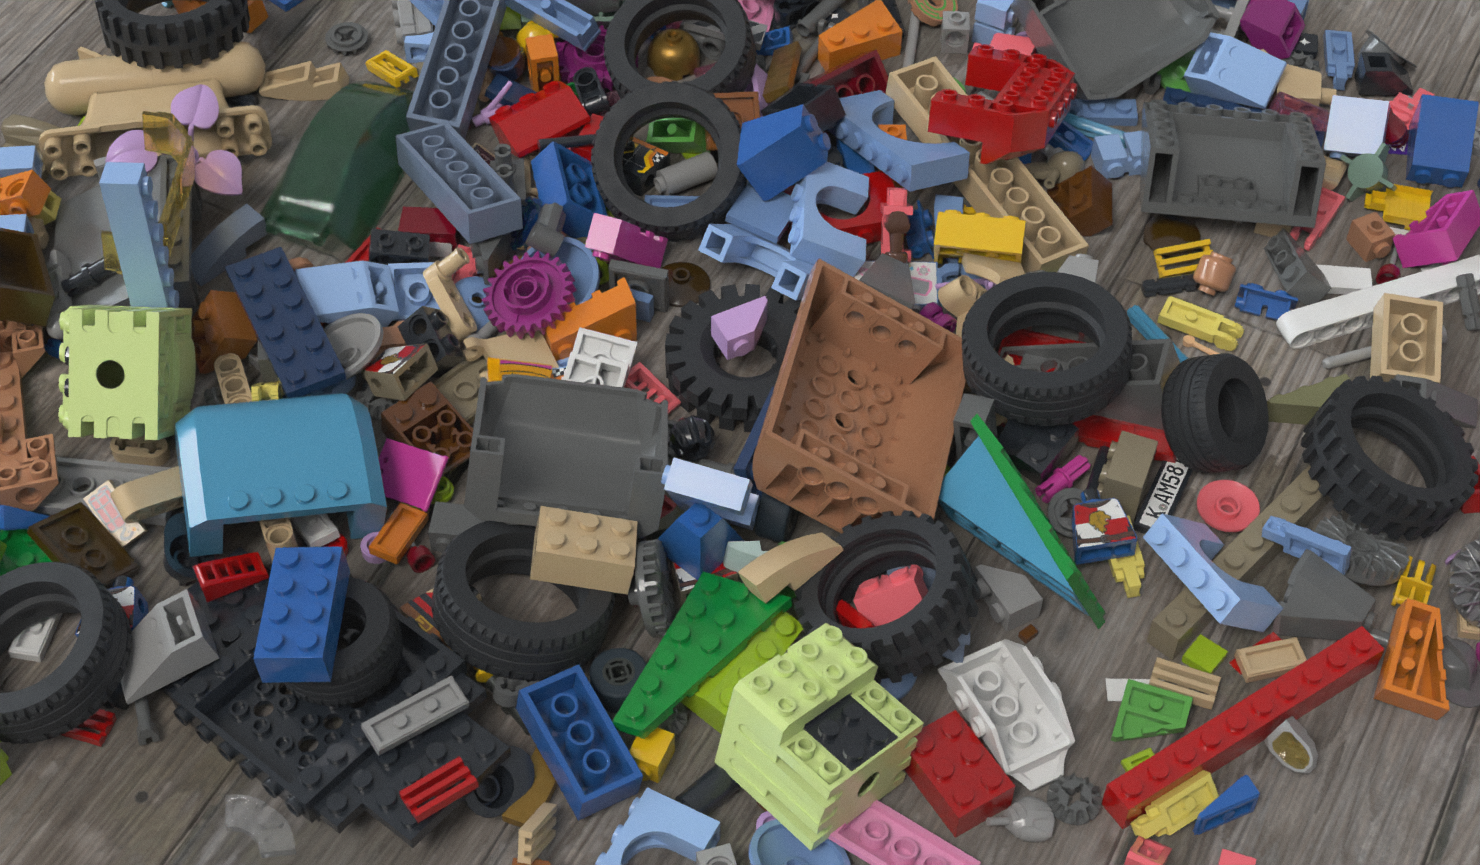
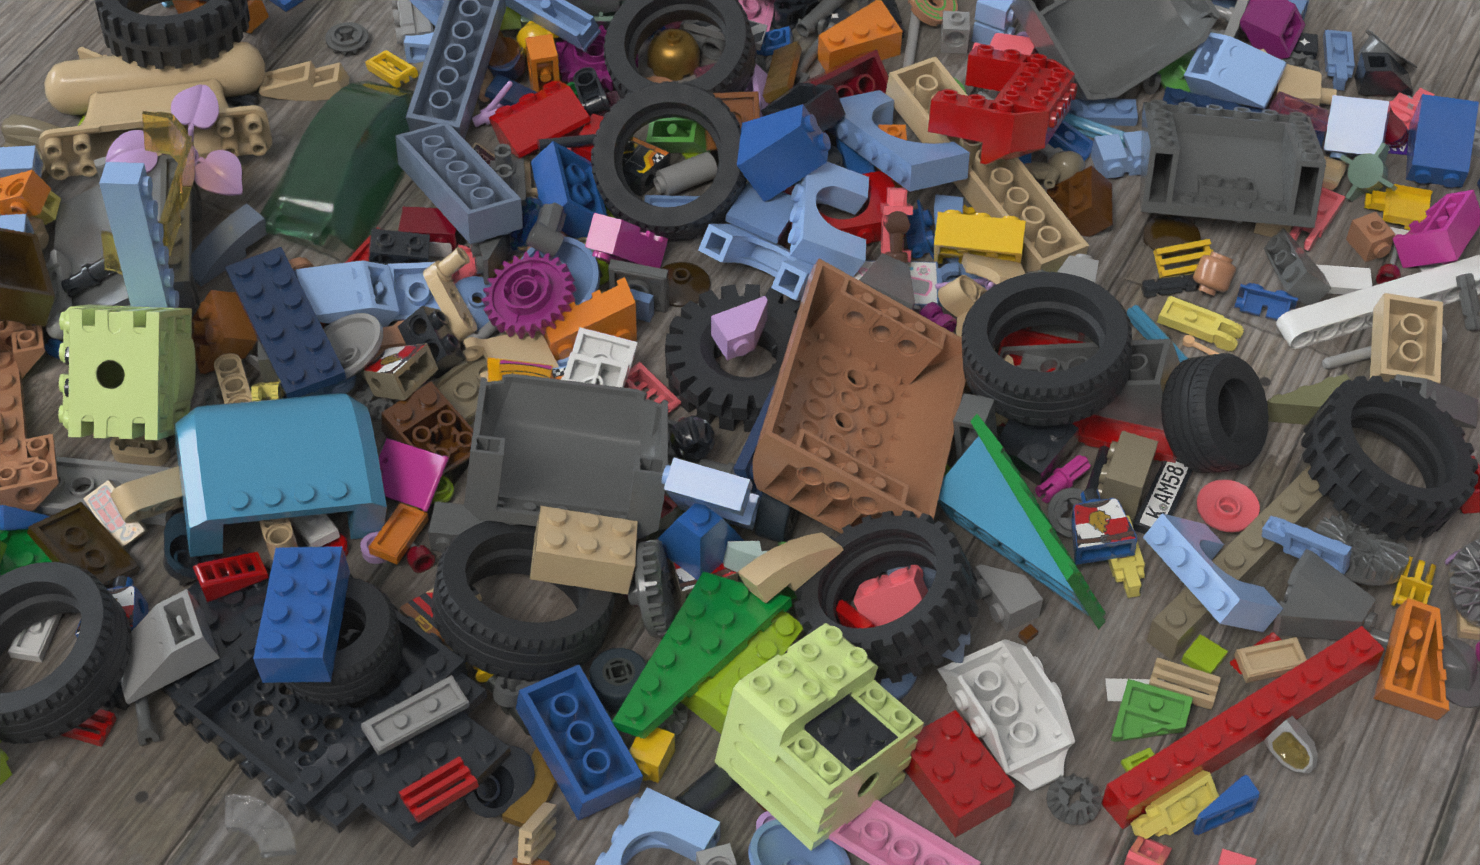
(1027, 819): light grey piece -> none

